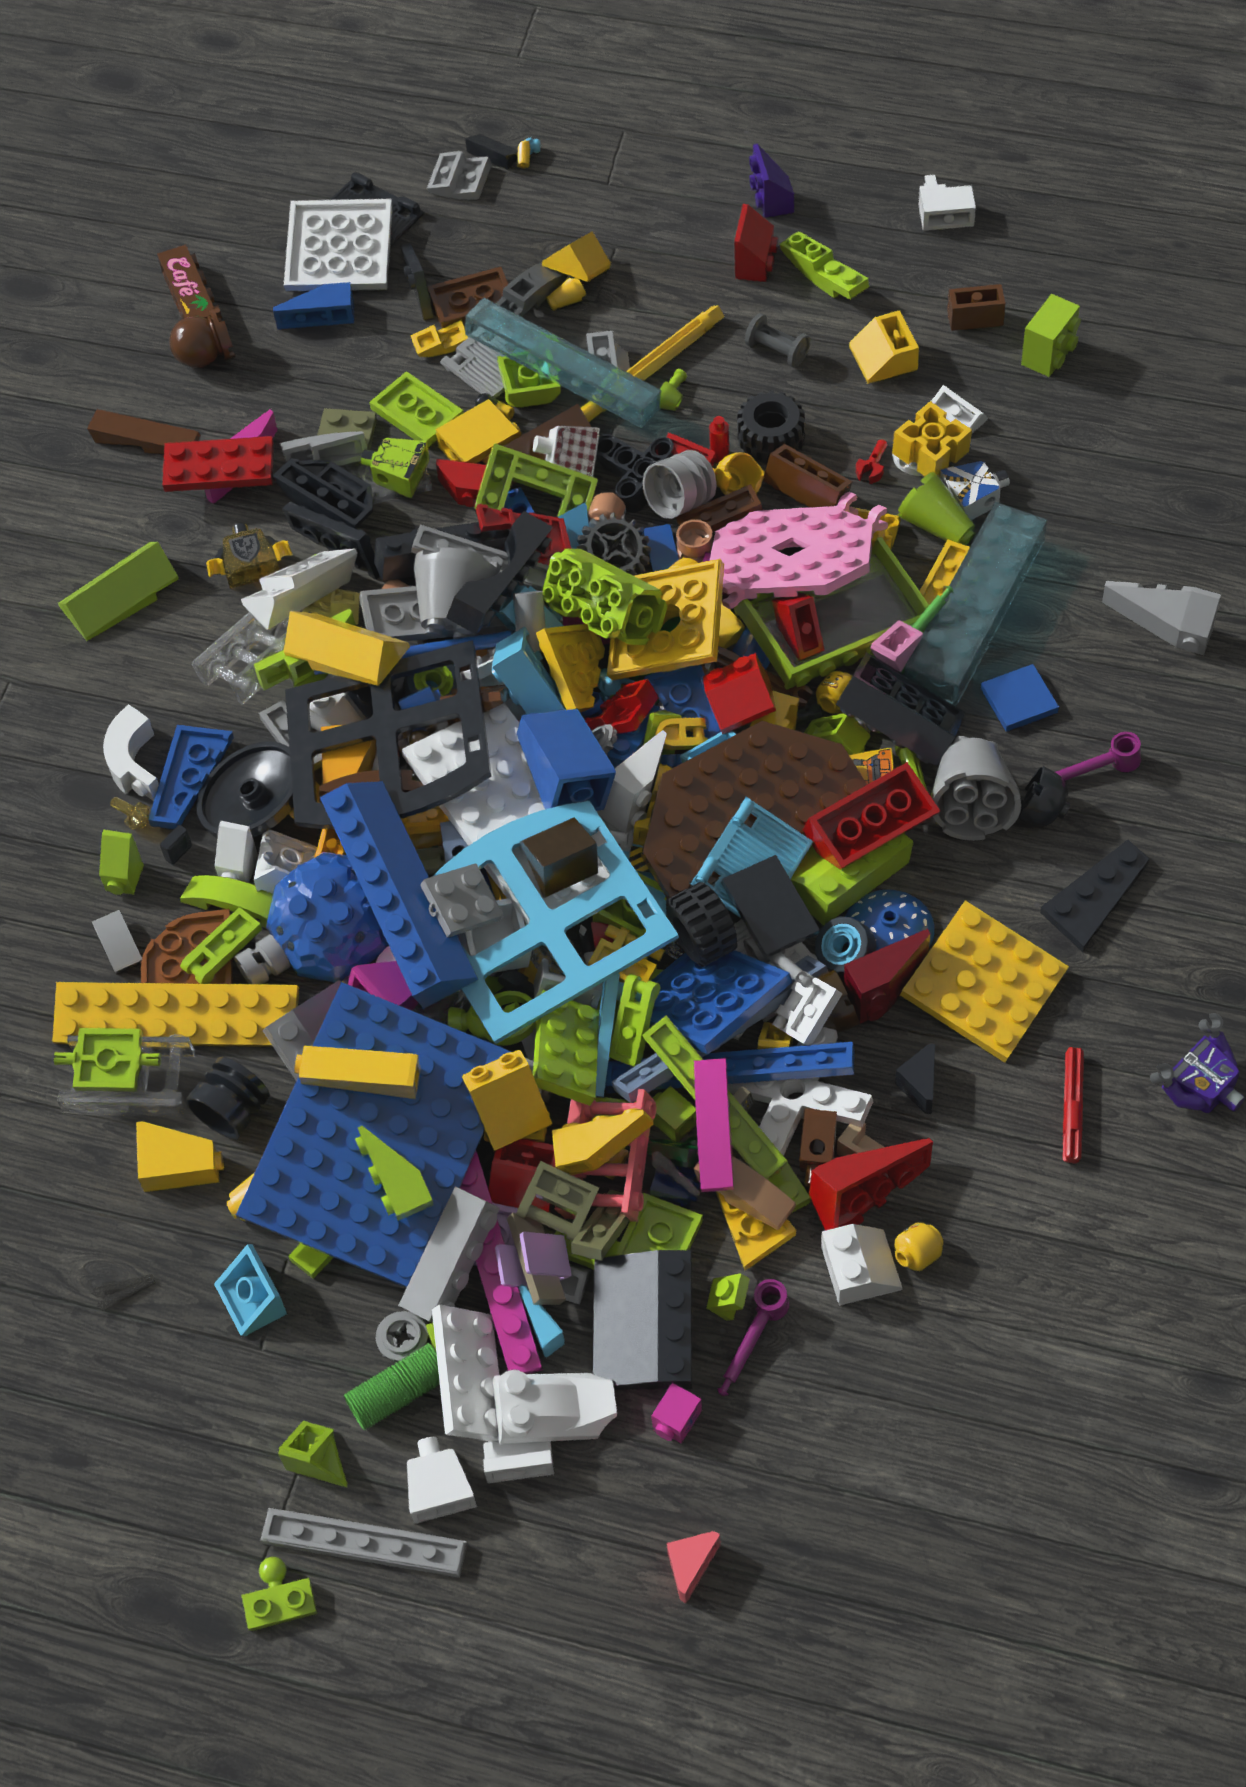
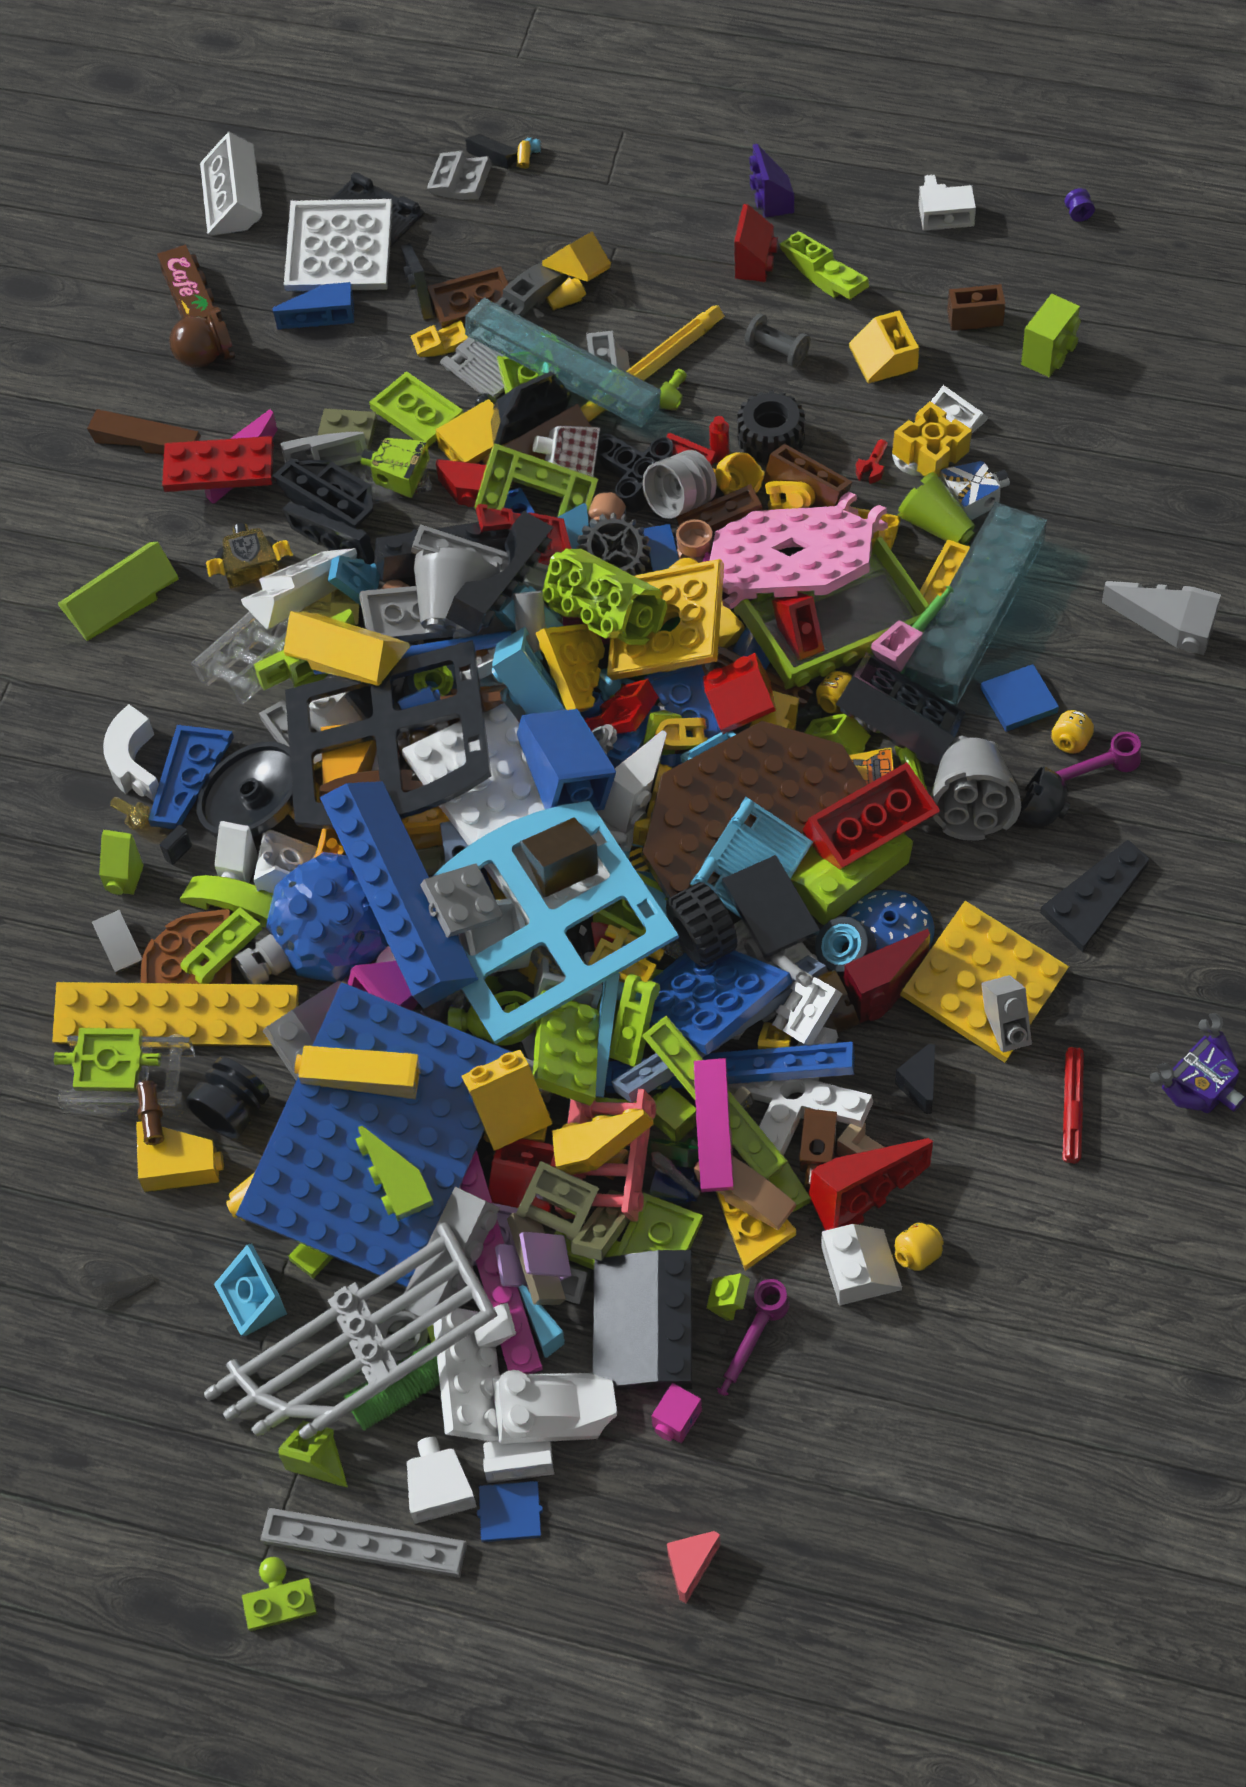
(150, 1112): none -> reddish brown pin
(230, 186): none -> white slope
(353, 576): none -> dark azure wing
(365, 1339): none -> light grey piece
(496, 1330): none -> white slope
(509, 1511): none -> blue piece
(528, 407): none -> black wedge
(797, 495): none -> yellow plate
(1007, 1012): none -> light grey slope
(1072, 731): none -> yellow head
(1079, 204): none -> dark purple wheel

